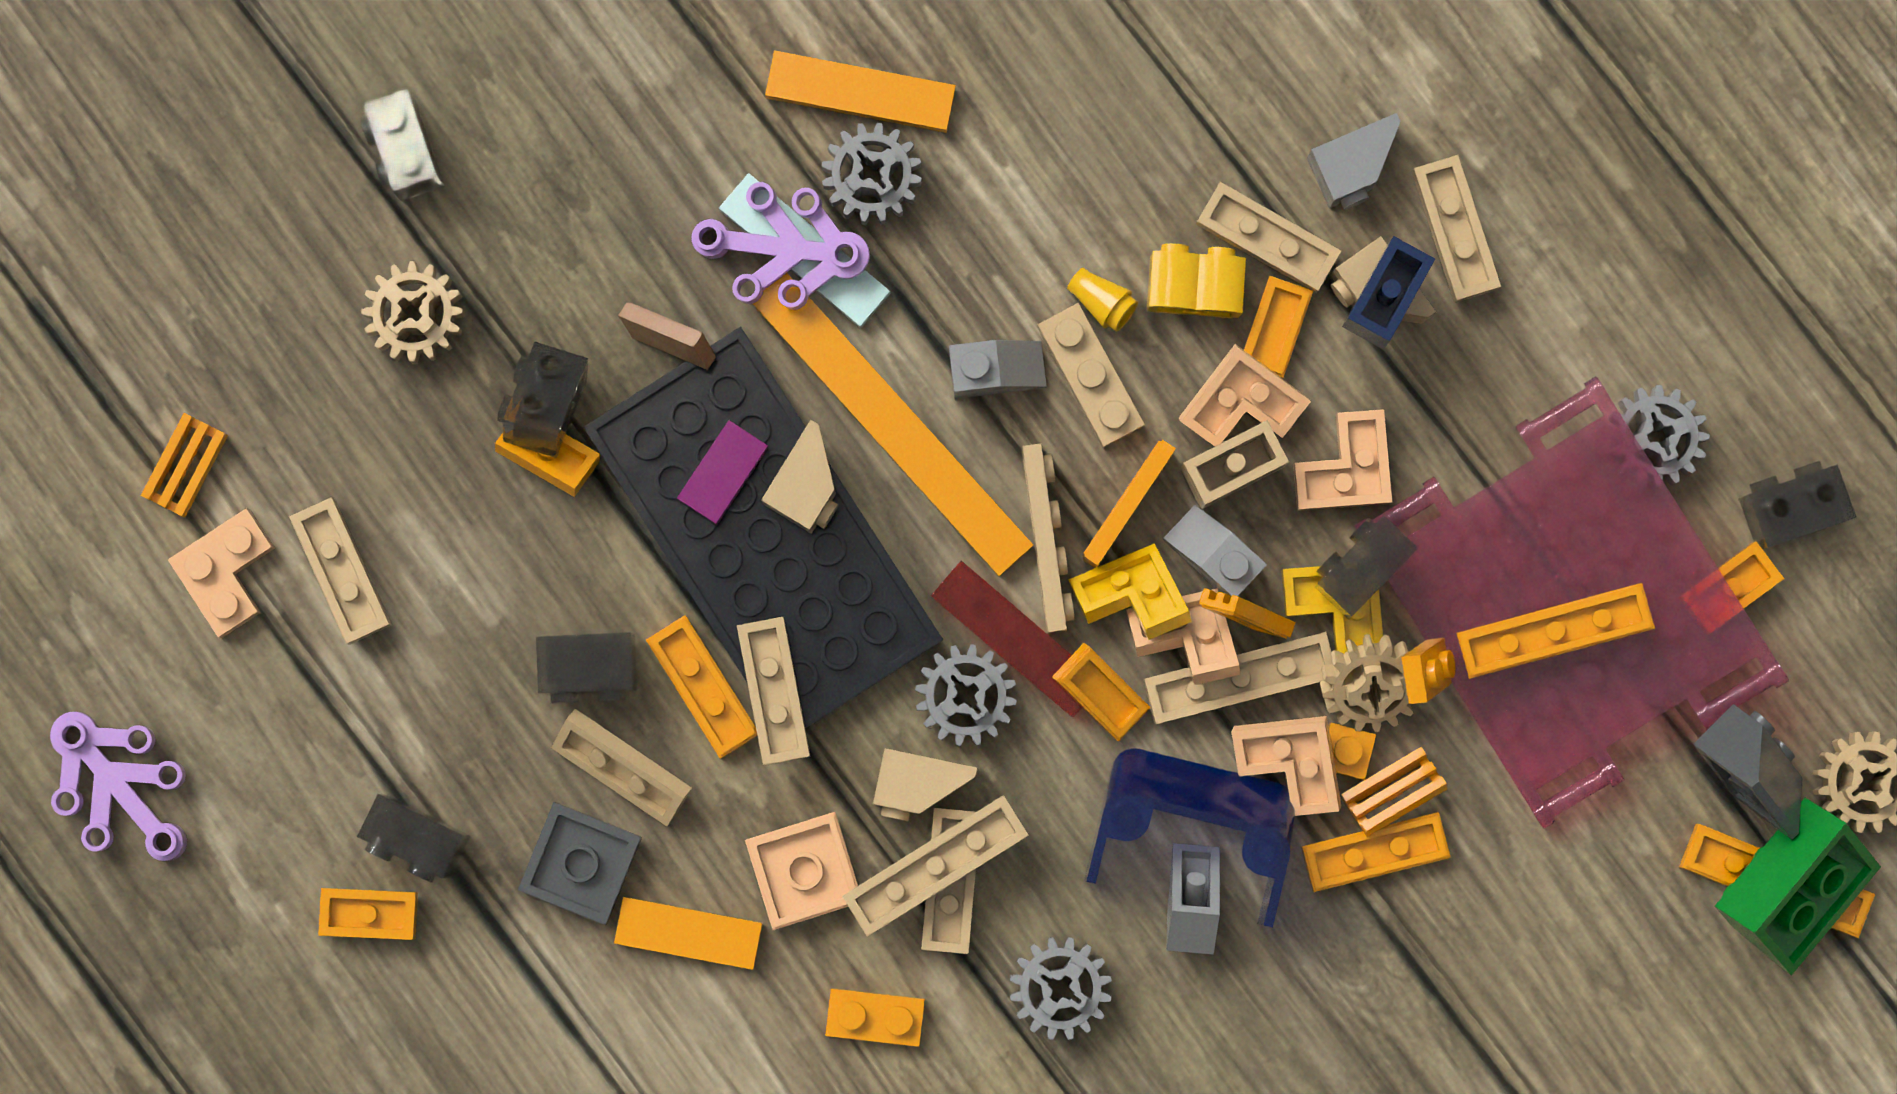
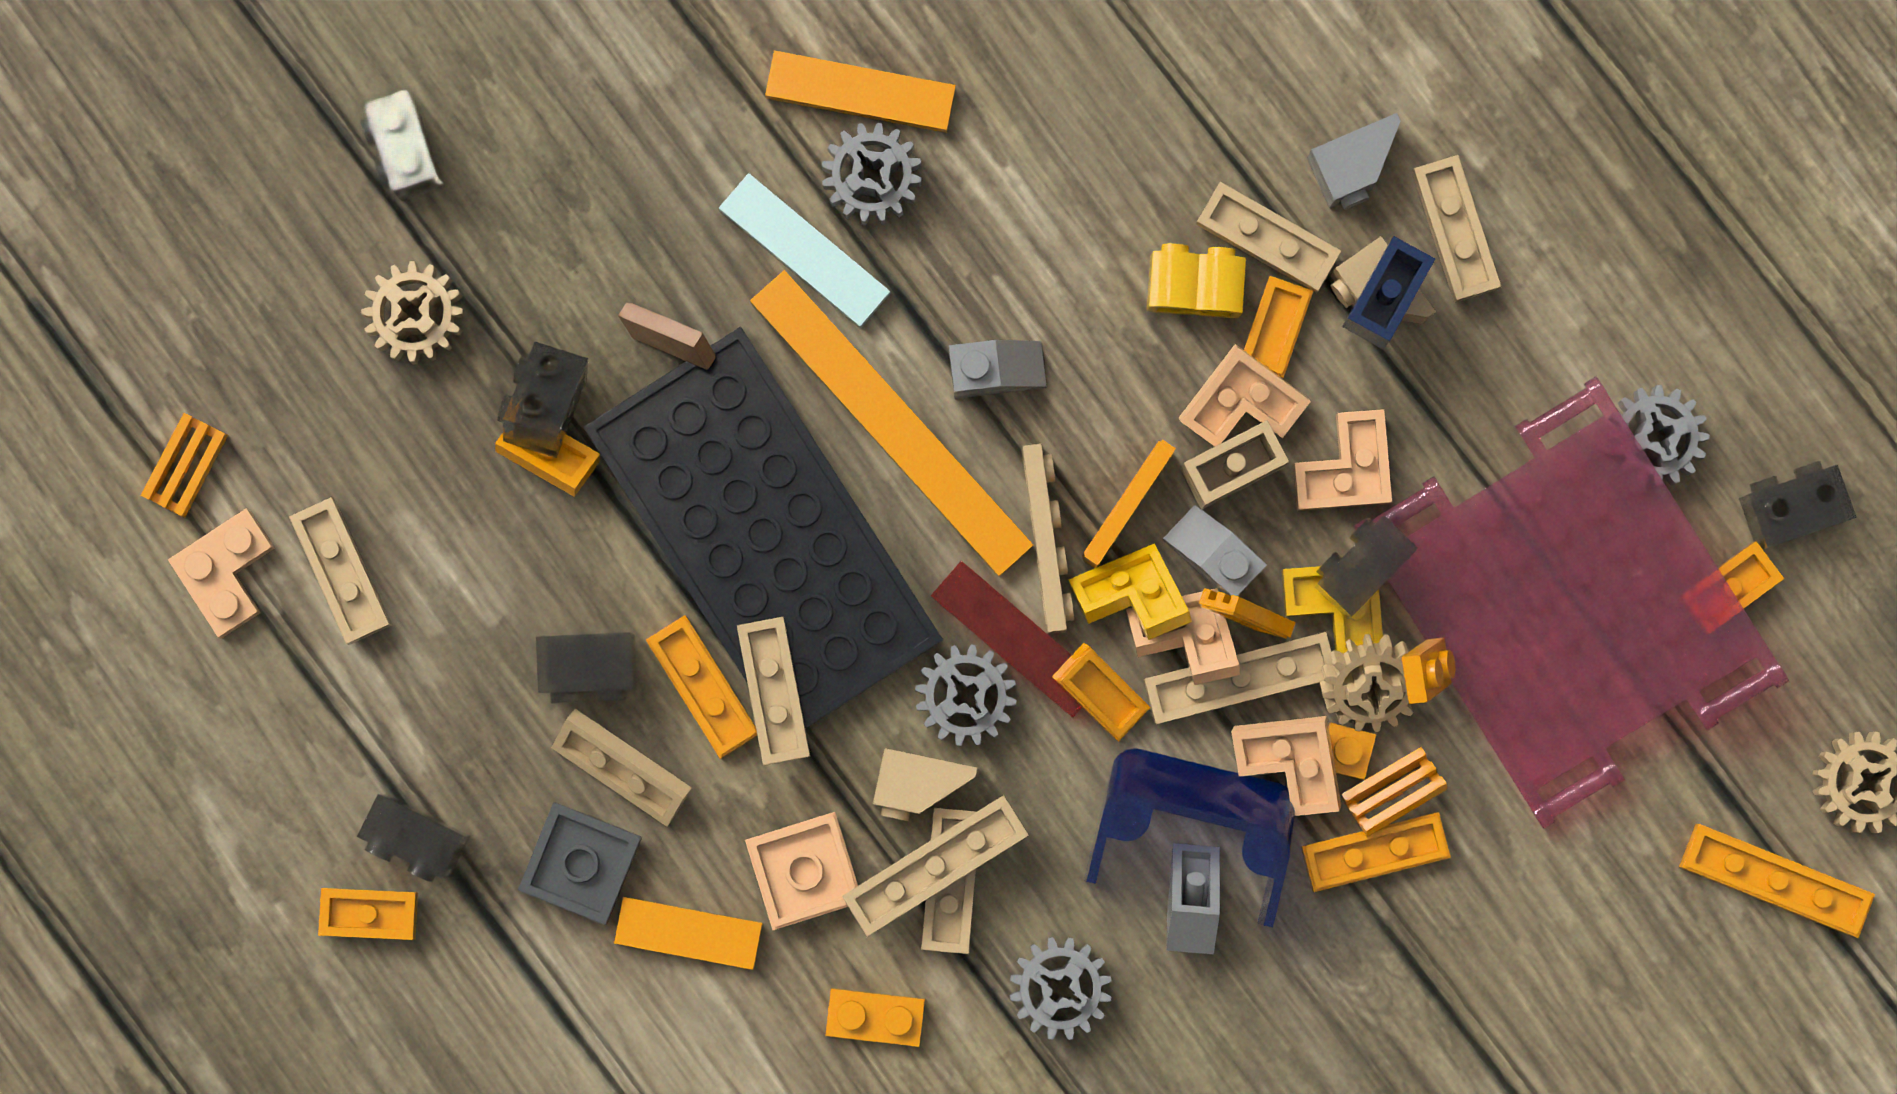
(112, 780): lavender plant -> none
(722, 472): magenta tile -> none
(788, 248): lavender plant -> none
(804, 483): tan slope -> none
(1090, 375): tan plate -> none
(1103, 299): yellow cone -> none
(1555, 630): light orange tile -> none
(1755, 767): dark grey slope -> none
(1798, 887): green slope -> none

